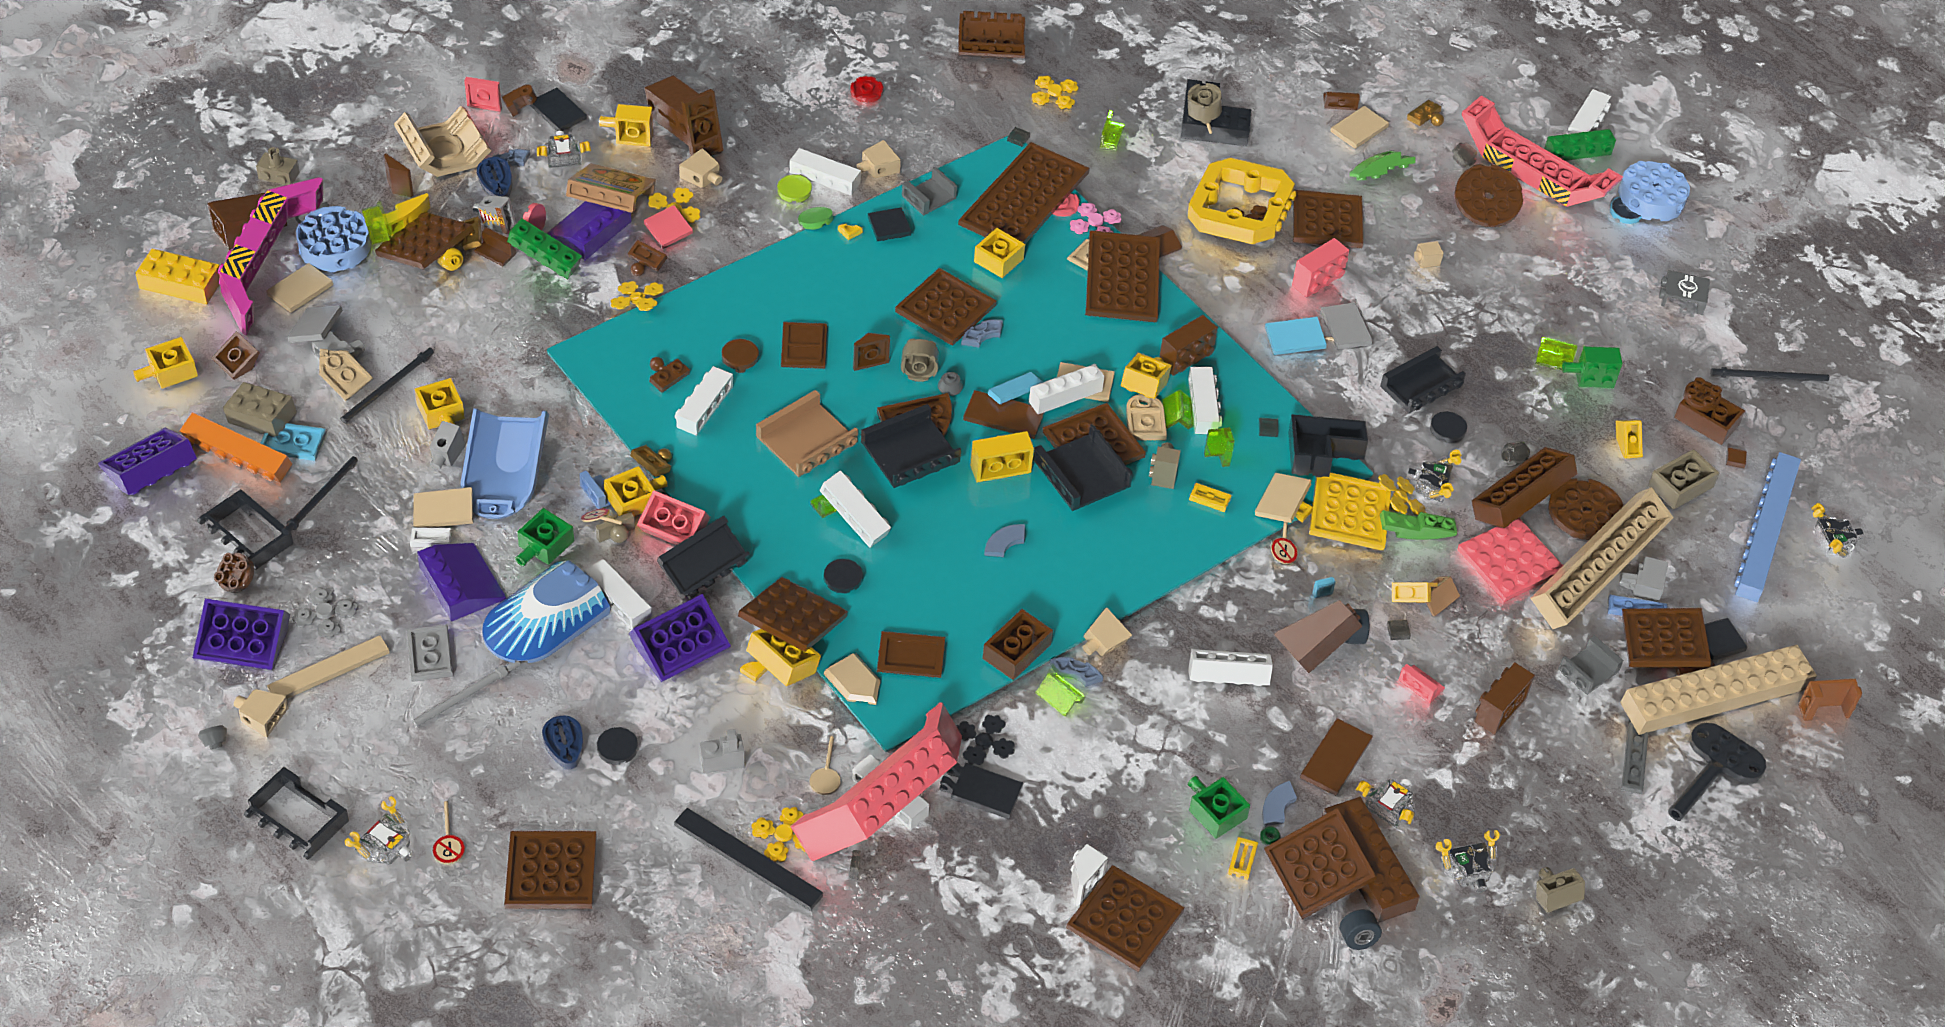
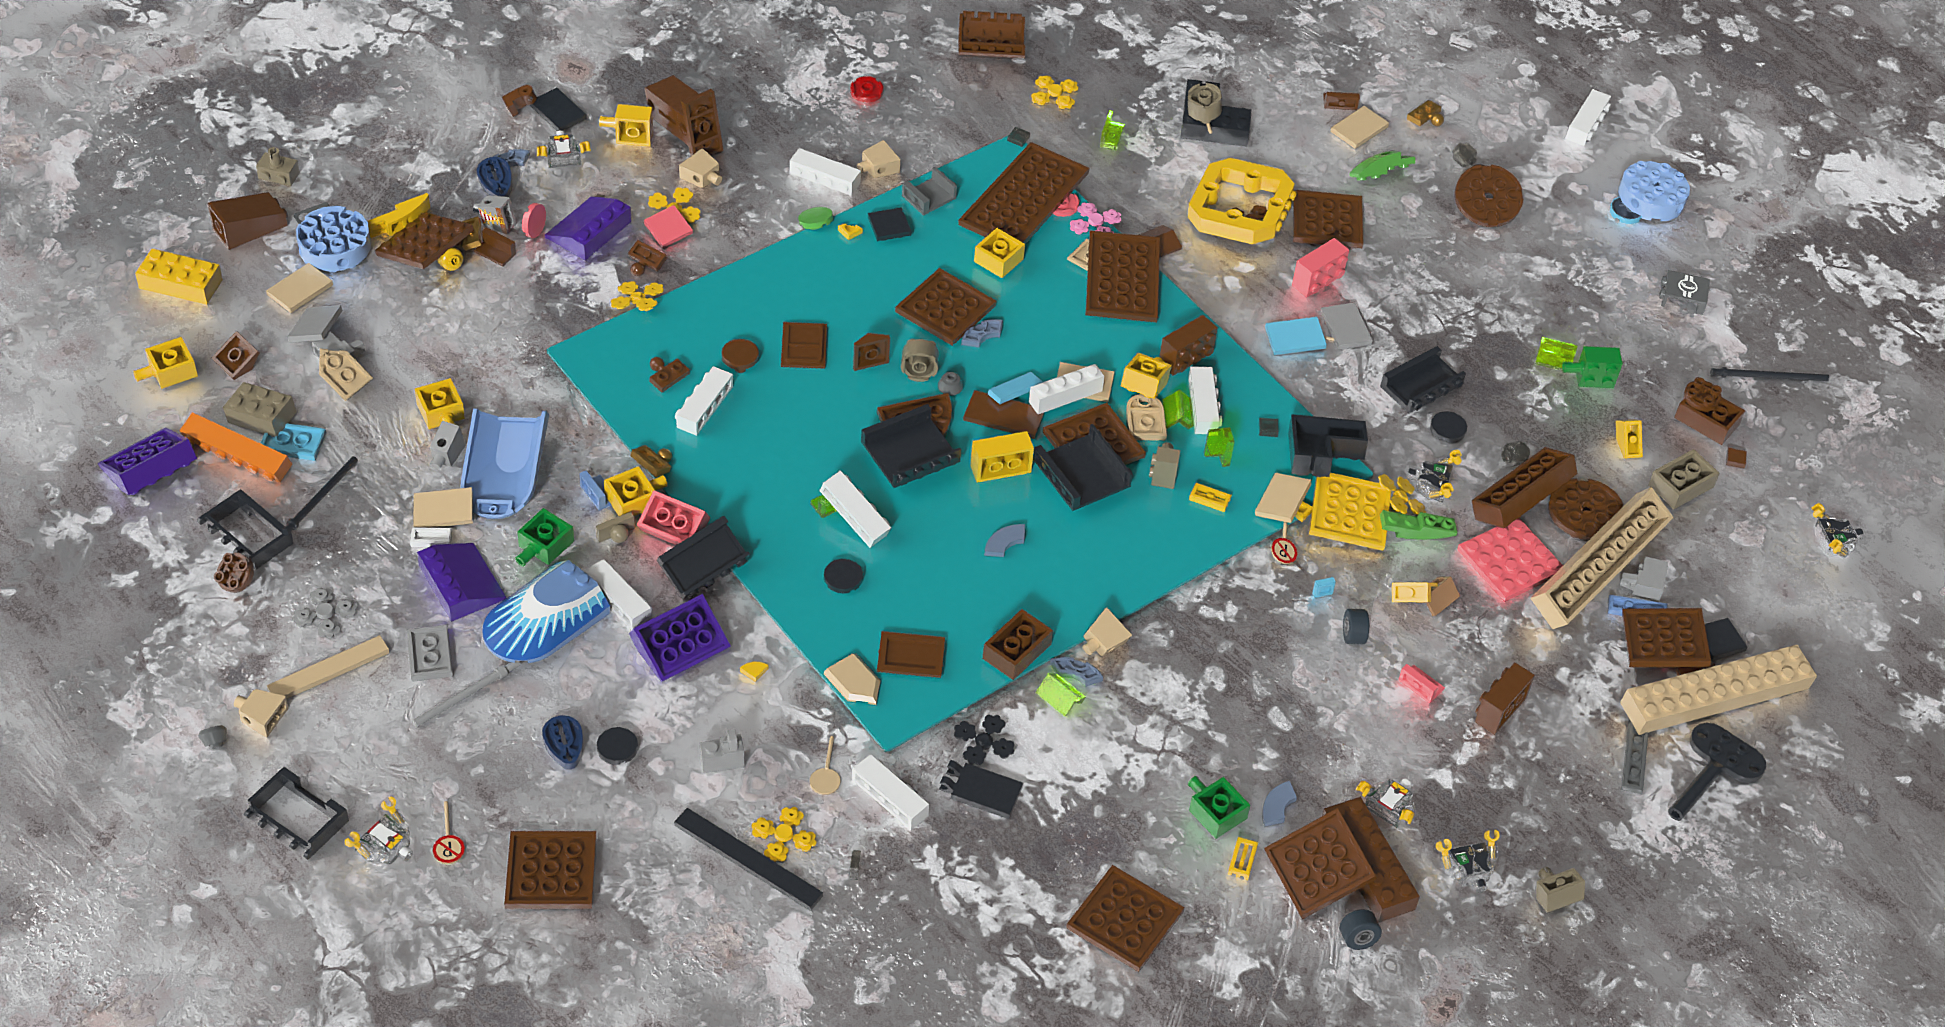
(240, 634): dark purple slope -> none
(257, 240): dark pink slope -> none
(377, 223): clear neon green panel -> none
(398, 177): reddish brown slope -> none
(421, 357): black bar -> none
(446, 145): tan panel -> none
(483, 94): coral tile -> none
(544, 248): green brick -> none
(599, 514): tan piece -> none
(609, 187): medium nougat panel -> none
(782, 658): yellow brick -> none
(793, 614): reddish brown plate -> none
(794, 188): lime tile -> none
(805, 434): medium nougat panel -> none
(883, 790): coral slope -> none
(1086, 872): white slope -> none
(1230, 667): white brick -> none
(1269, 832): dark green plate -> none
(1319, 634): slope -> none
(1336, 757): reddish brown tile -> none
(1398, 630): clear smoke tile -> none
(1428, 254): tan brick -> none
(1531, 162): coral slope -> none
(1581, 144): green brick -> none
(1591, 666): dark grey panel -> none
(1768, 527): medium blue brick -> none
(1830, 693): dark orange panel -> none

